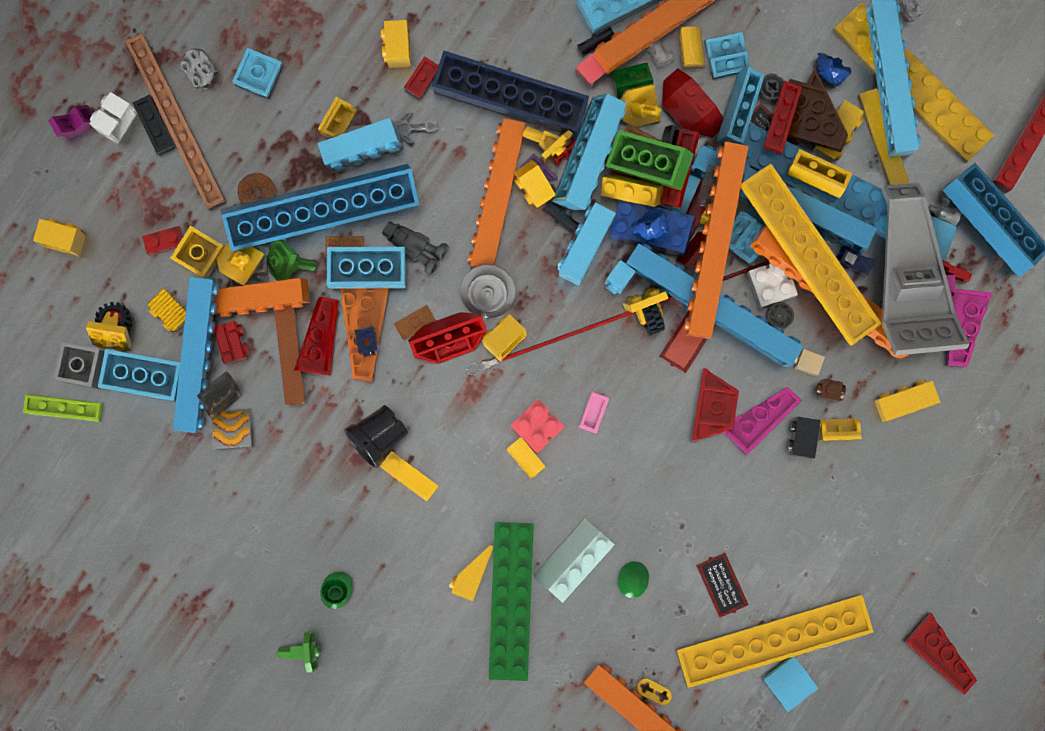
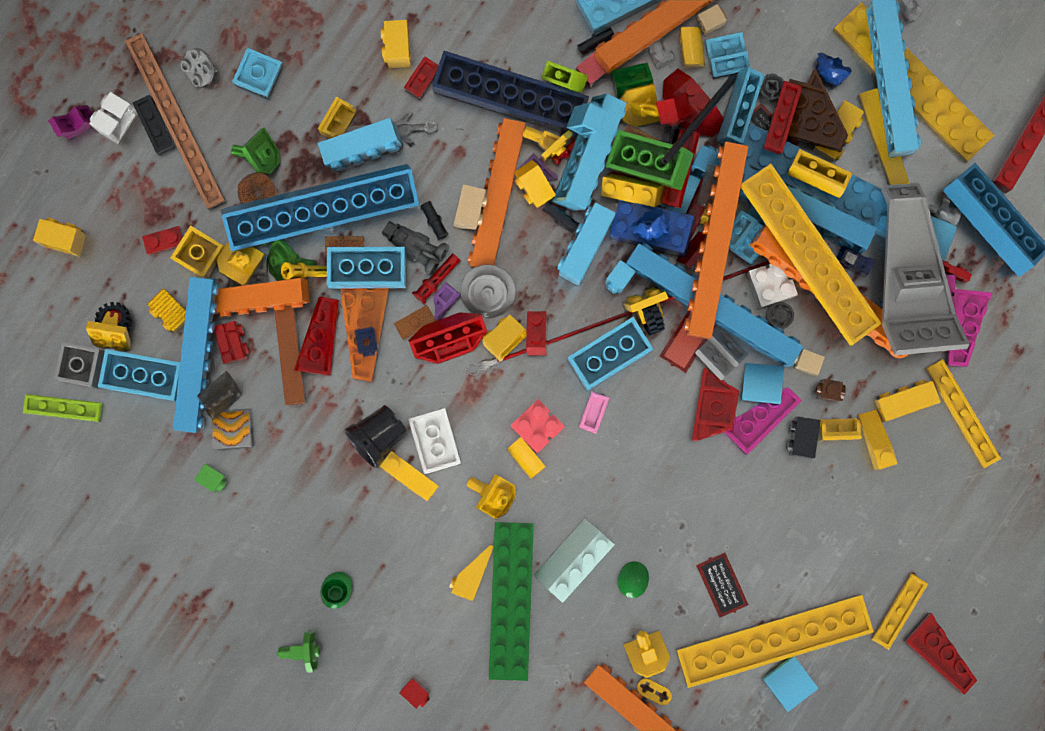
(211, 478): none -> bright green brick
(259, 152): none -> bright green piece
(300, 270): none -> yellow pin
(415, 693): none -> red brick
(431, 287): none -> red pin
(434, 220): none -> black pin
(434, 441): none -> white plate
(444, 300): none -> medium lavender tile
(469, 207): none -> tan slope
(496, 496): none -> yellow piece
(536, 333): none -> red brick
(564, 76): none -> lime brick
(586, 118): none -> medium azure piece
(610, 353): none -> medium azure brick
(647, 654): none -> yellow piece
(674, 109): none -> red brick
(698, 120): none -> black piece
(711, 19): none -> tan brick
(721, 353): none -> light grey slope
(763, 383): none -> medium azure slope
(877, 440): none -> yellow slope
(899, 611): none -> yellow tile
(963, 413): none -> yellow tile

